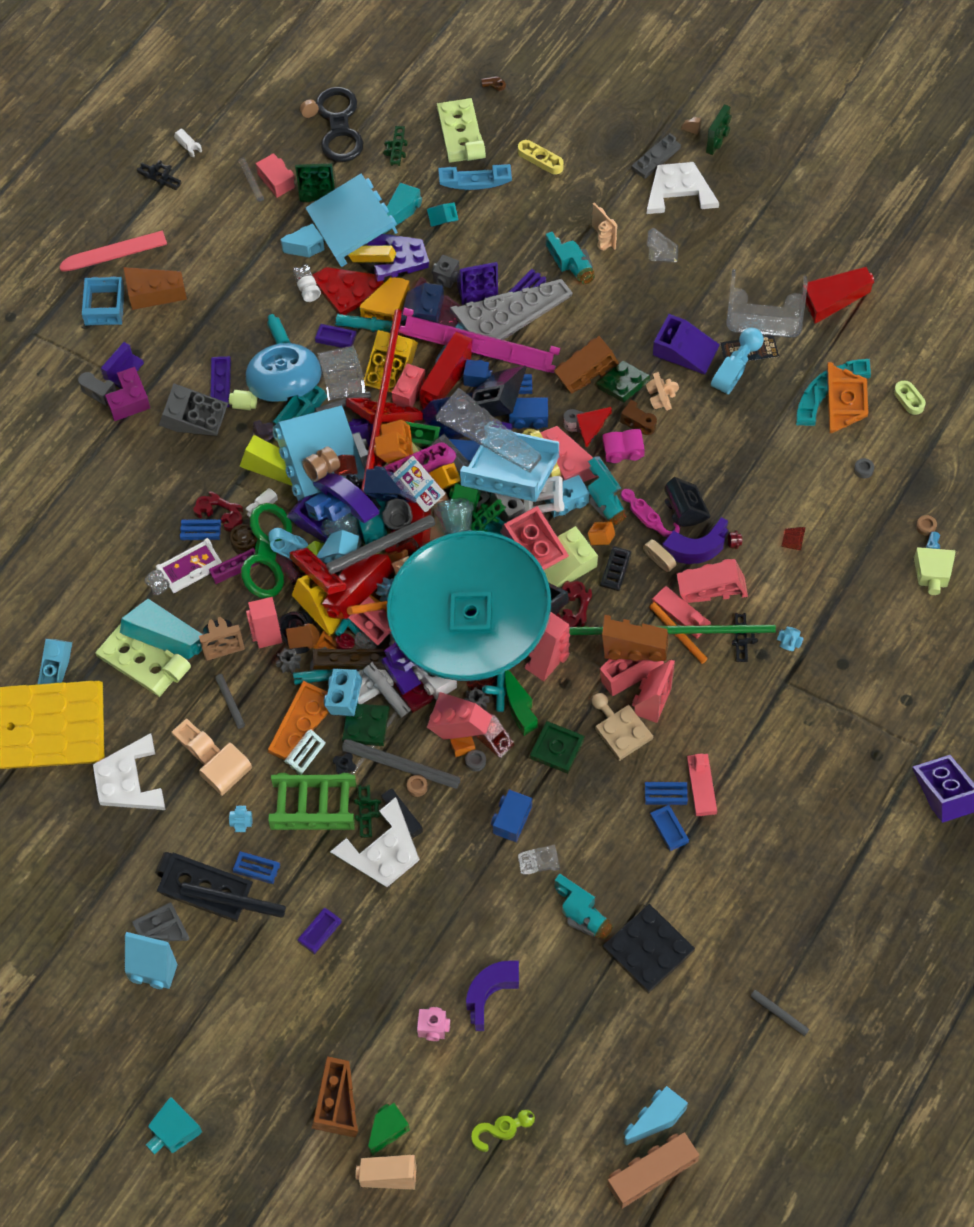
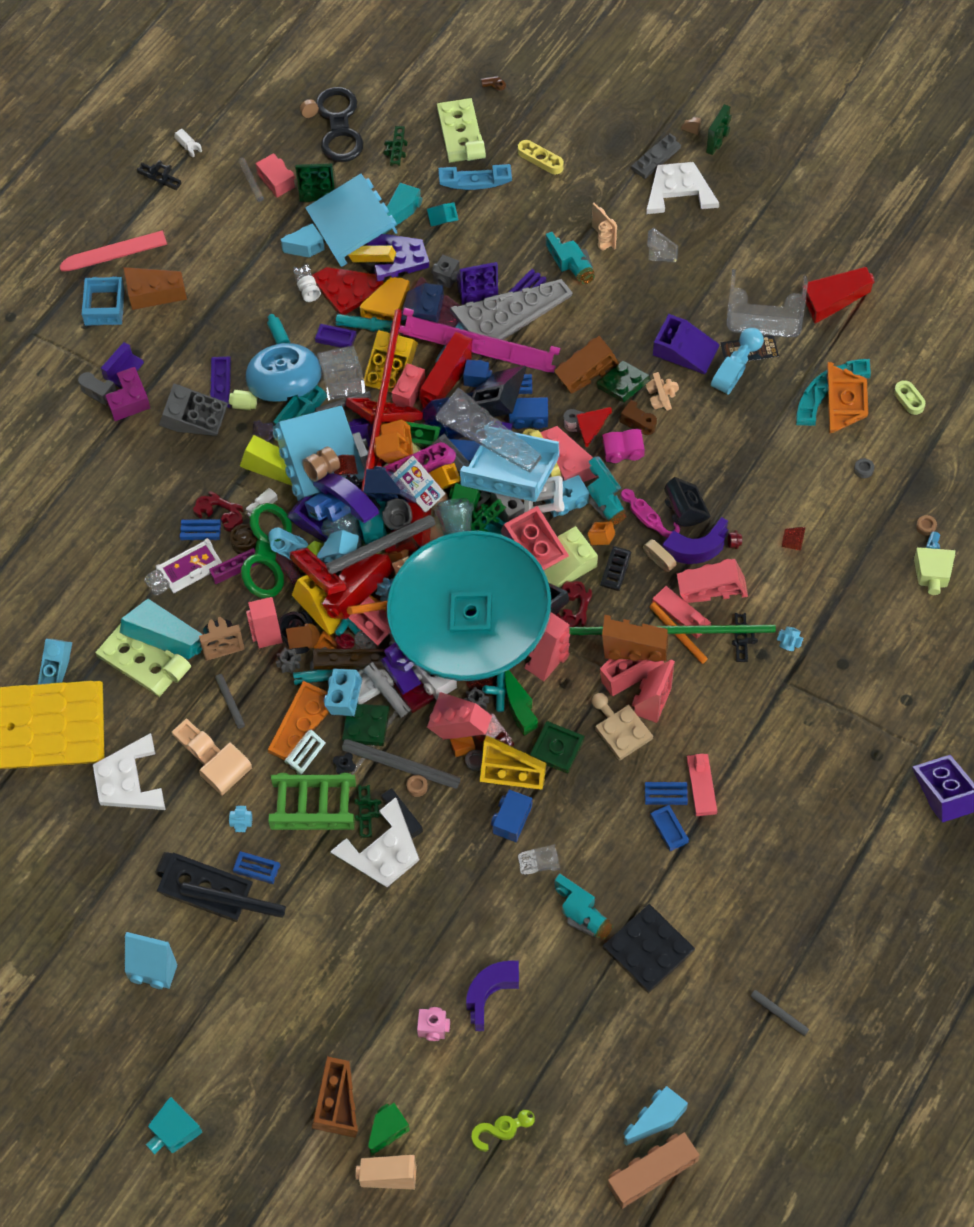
(161, 925): dark grey wing -> none
(319, 930): dark purple tile -> none
(510, 766): none -> yellow wedge

